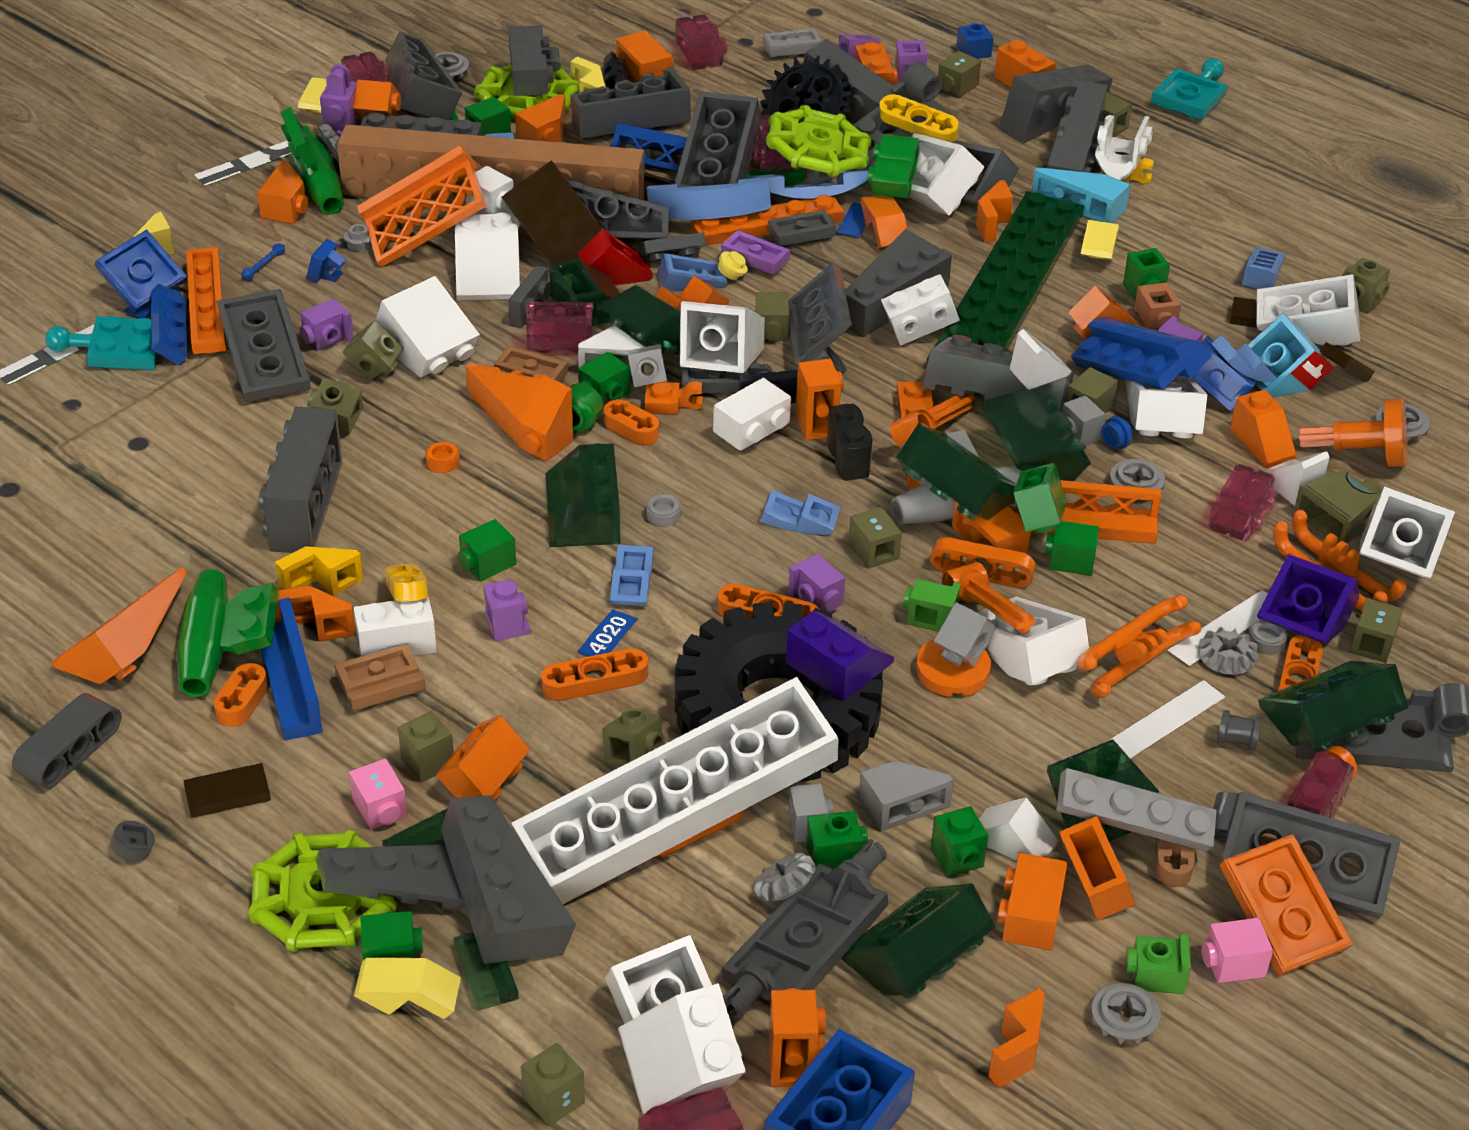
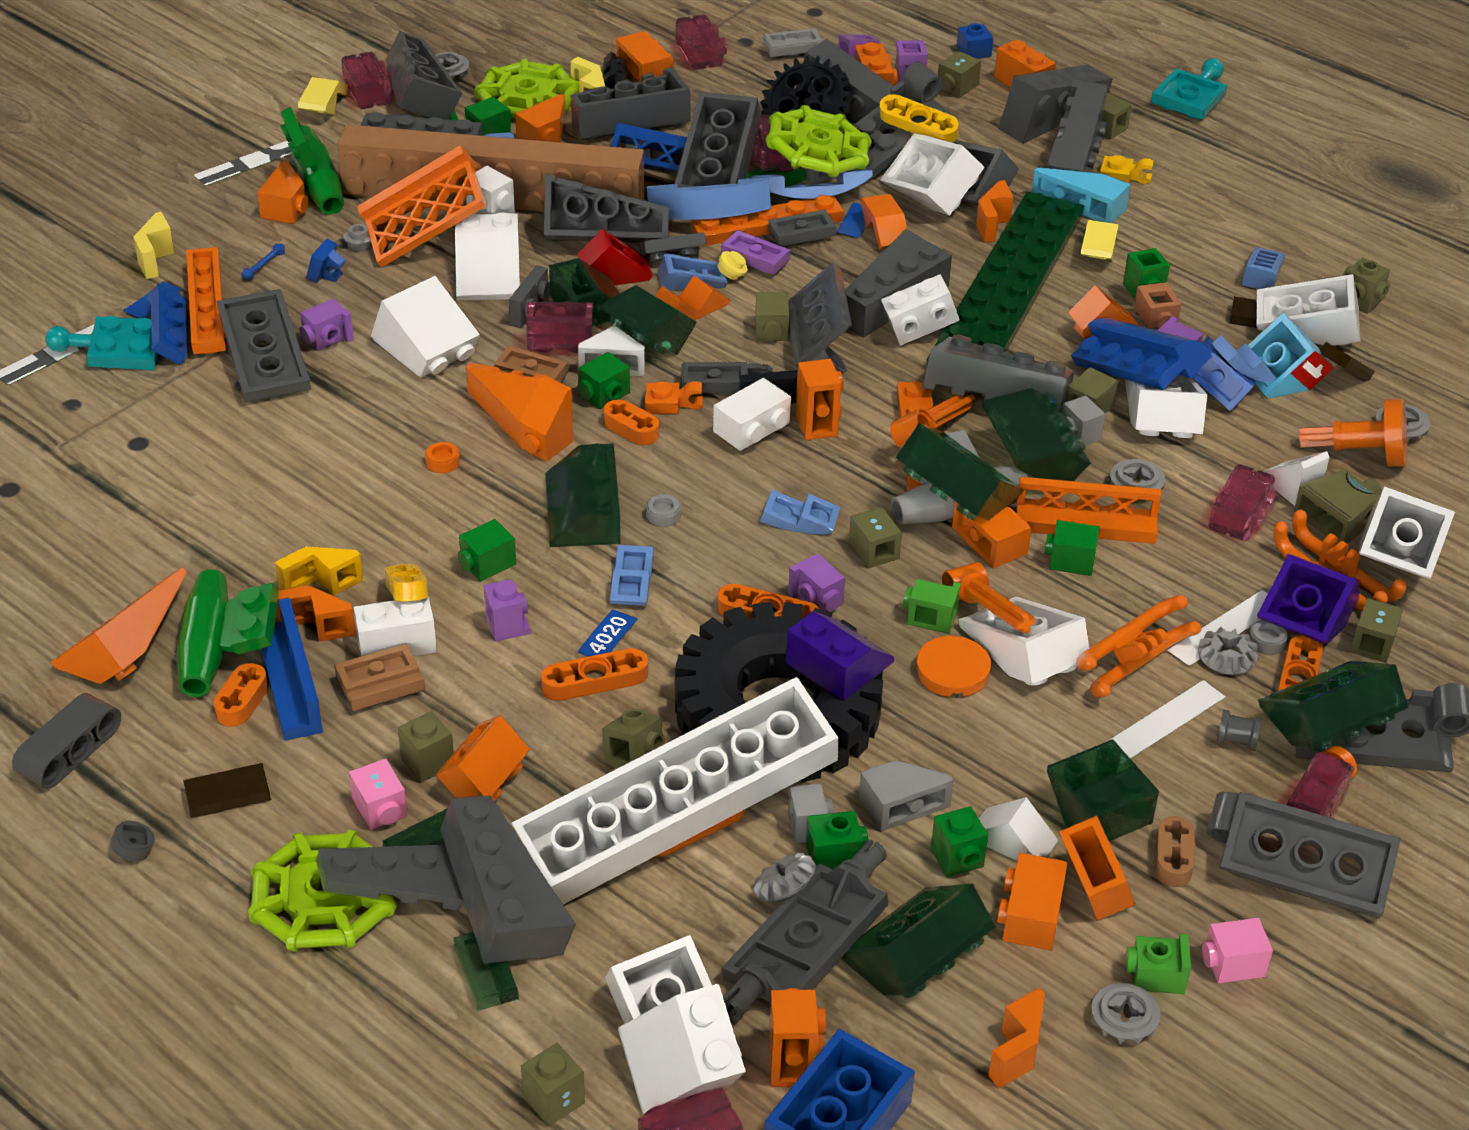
(138, 268): blue tile -> none
(301, 479): dark grey brick -> none
(330, 140): light grey gear -> none
(338, 100): medium lavender brick -> none
(341, 397): olive brick -> none
(373, 351): olive brick -> none
(376, 97): orange slope -> none
(390, 936): green brick -> none
(394, 981): light yellow slope -> none
(531, 60): dark grey piece -> none
(552, 214): dark brown tile -> none
(586, 406): green head -> none
(649, 354): light grey plate -> none
(719, 337): white slope -> none
(849, 441): pearl dark grey brick -> none
(894, 165): green brick -> none
(964, 635): light grey brick -> none
(995, 555): orange beam -> none
(1035, 362): white slope -> none
(1040, 498): green brick -> none
(1116, 433): blue plate -> none
(1119, 165): white piece -> none
(1136, 810): light grey plate -> none
(1263, 428): orange slope -> none
(1290, 902): orange tile -> none

